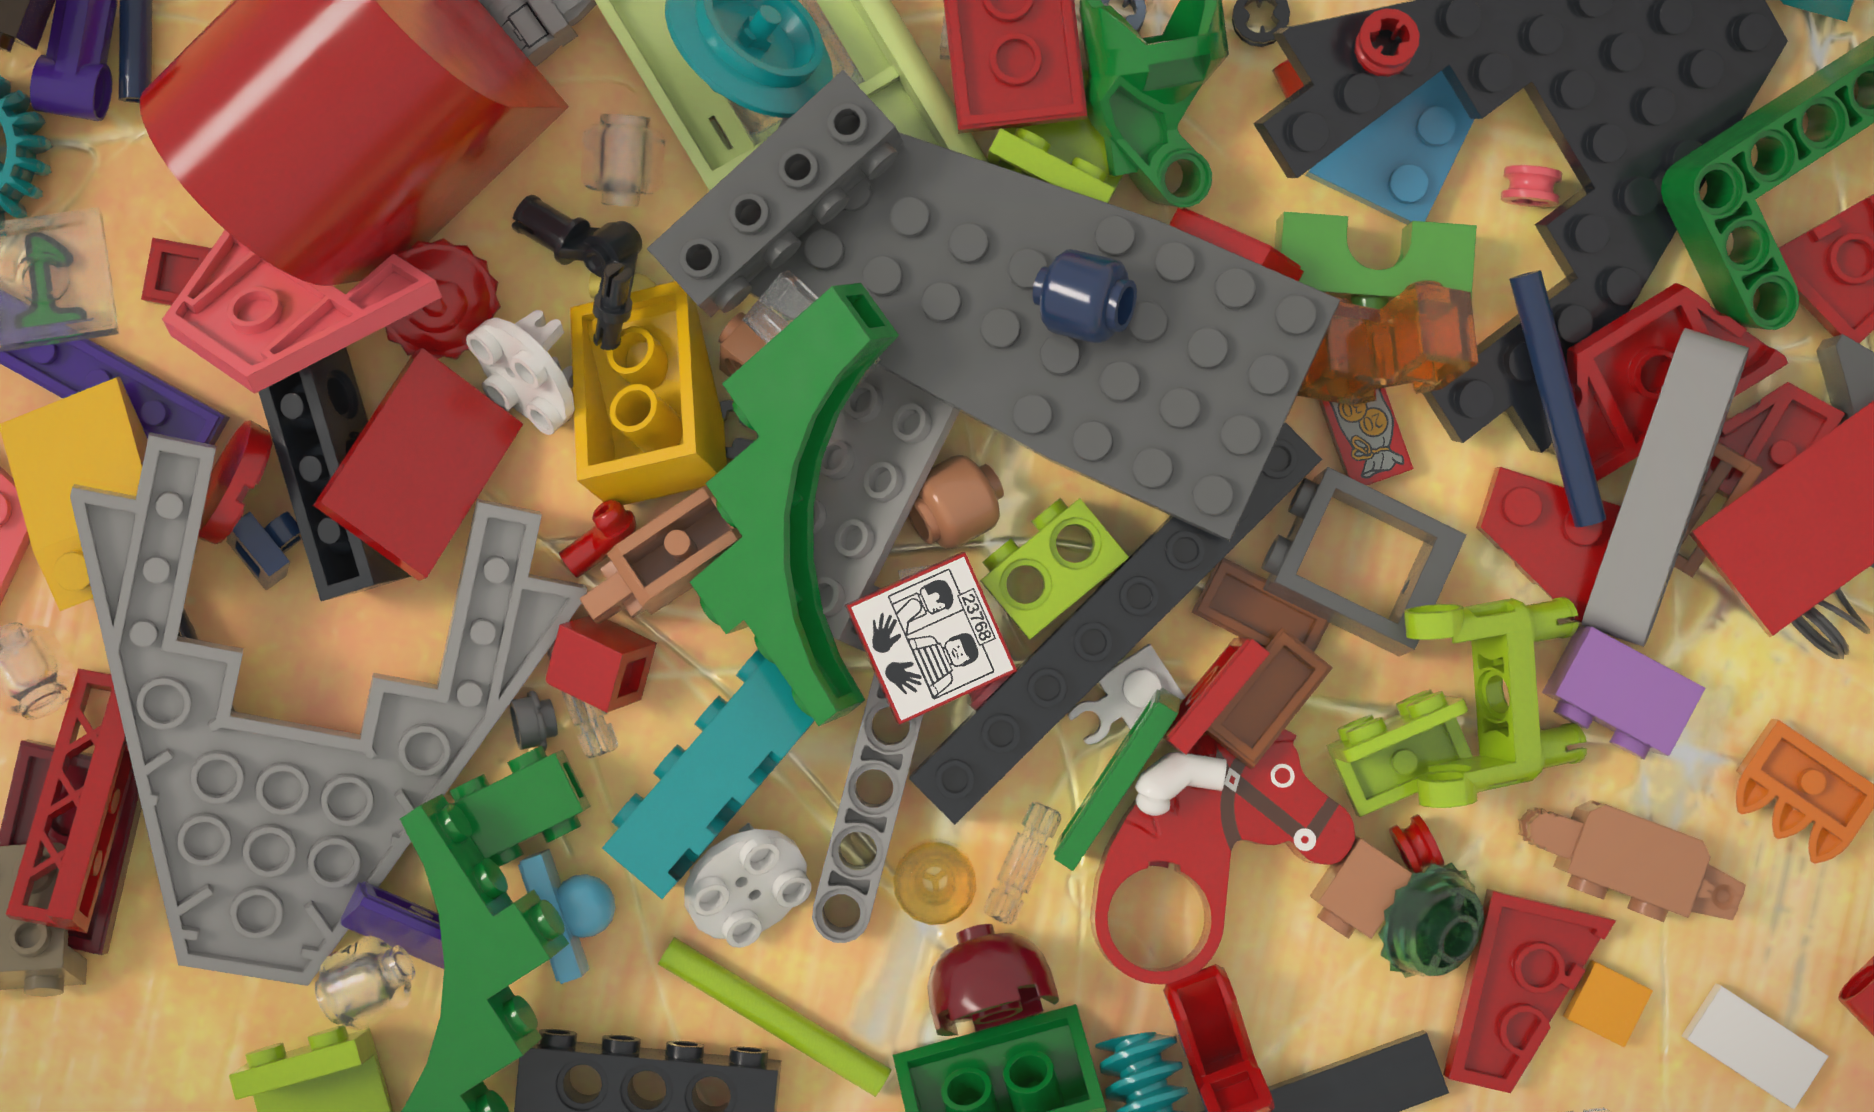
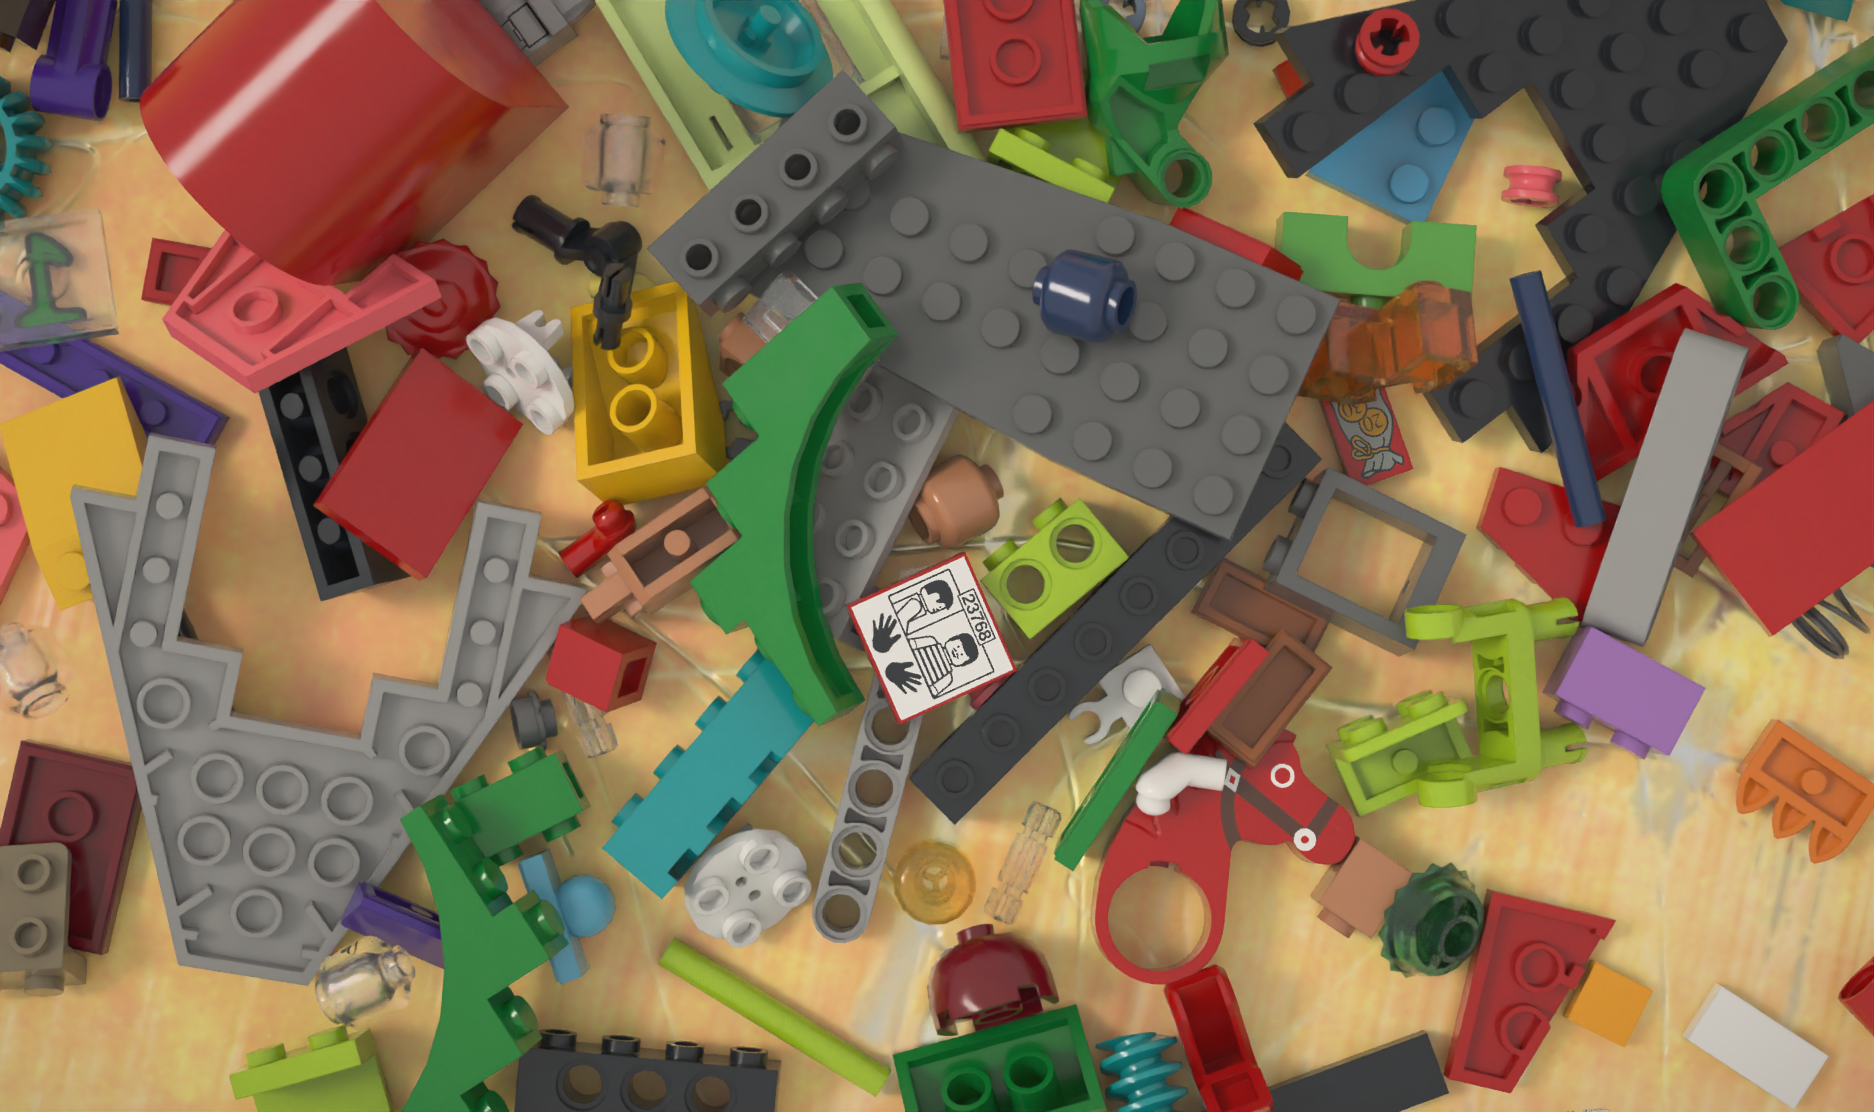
(96, 817): red fence -> none
(233, 475): red tile -> none
(264, 548): dark blue tile -> none
(1416, 845): red bush -> none
(1635, 857): nougat hinge -> none

